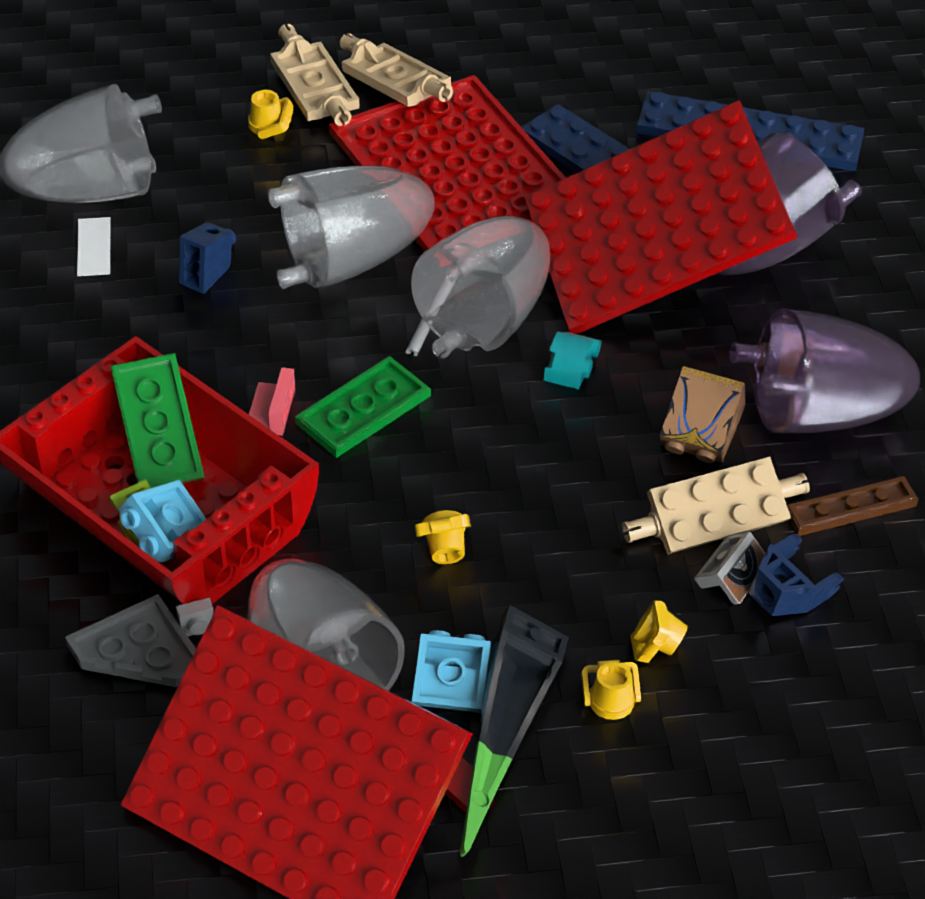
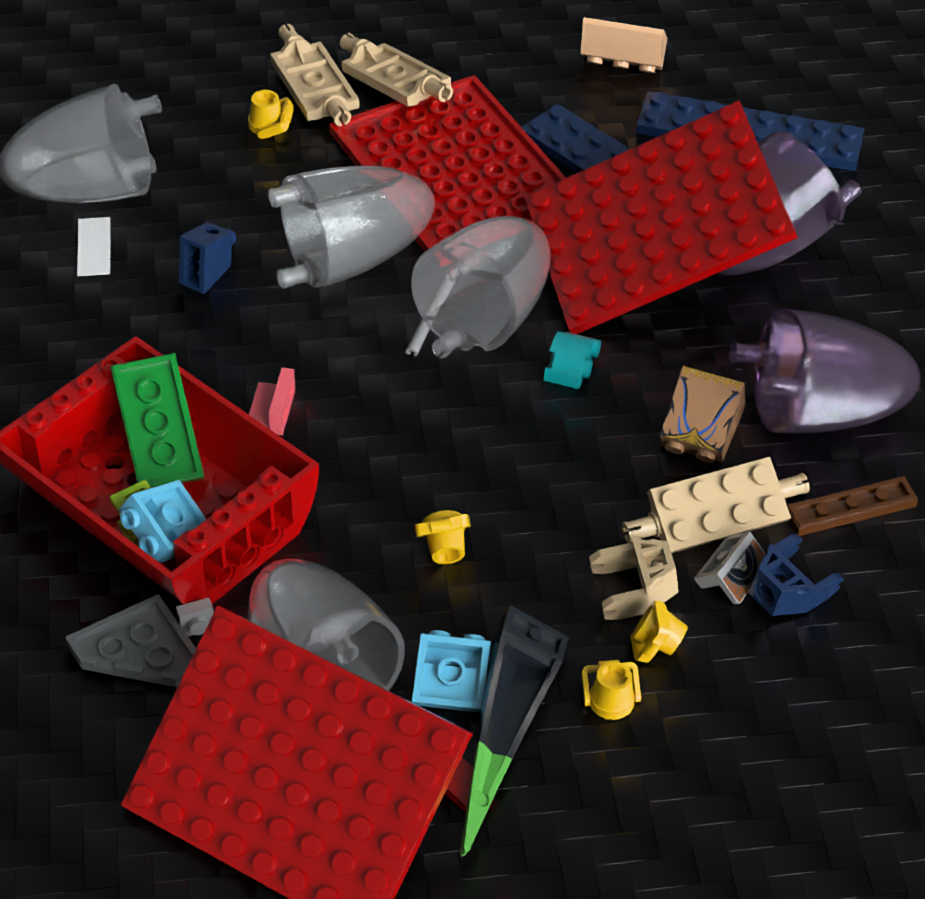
(362, 406): green tile -> none
(623, 44): none -> light nougat slope
(655, 572): none -> tan piece

